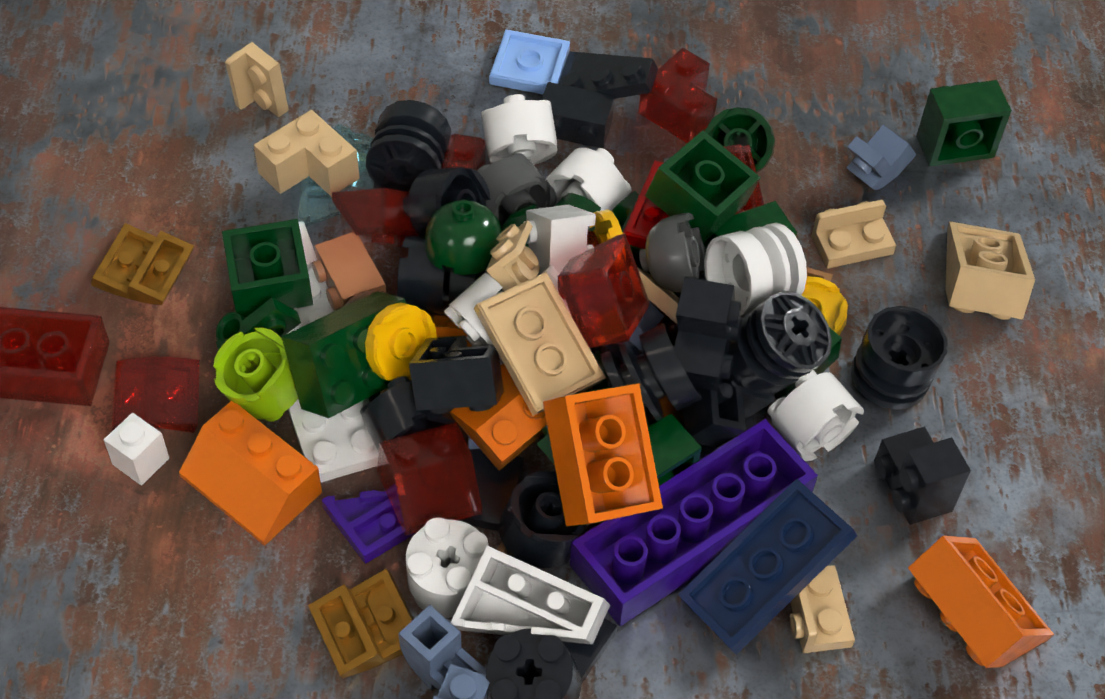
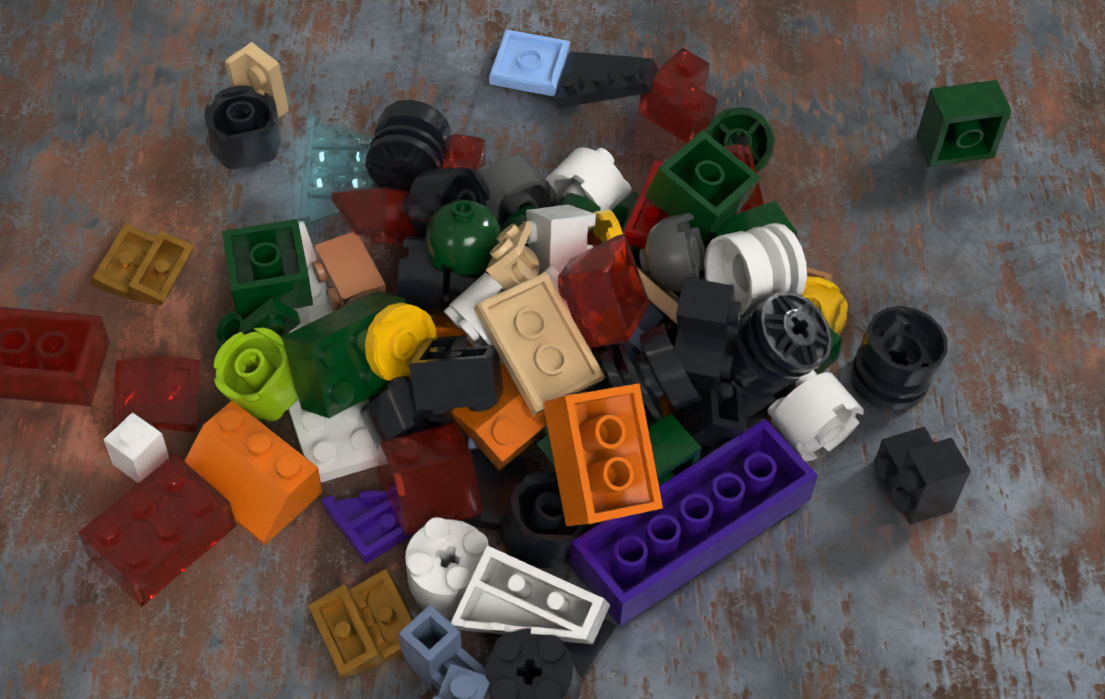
(158, 529): none -> clear red brick
(243, 127): none -> black brick
(304, 150): tan brick -> none
(520, 128): white brick -> none
(580, 114): black brick -> none
(767, 565): dark blue plate -> none
(821, 615): tan bracket -> none
(852, 234): tan bracket -> none
(880, 158): sand blue brick -> none
(978, 601): orange slope -> none
(987, 271): tan slope -> none

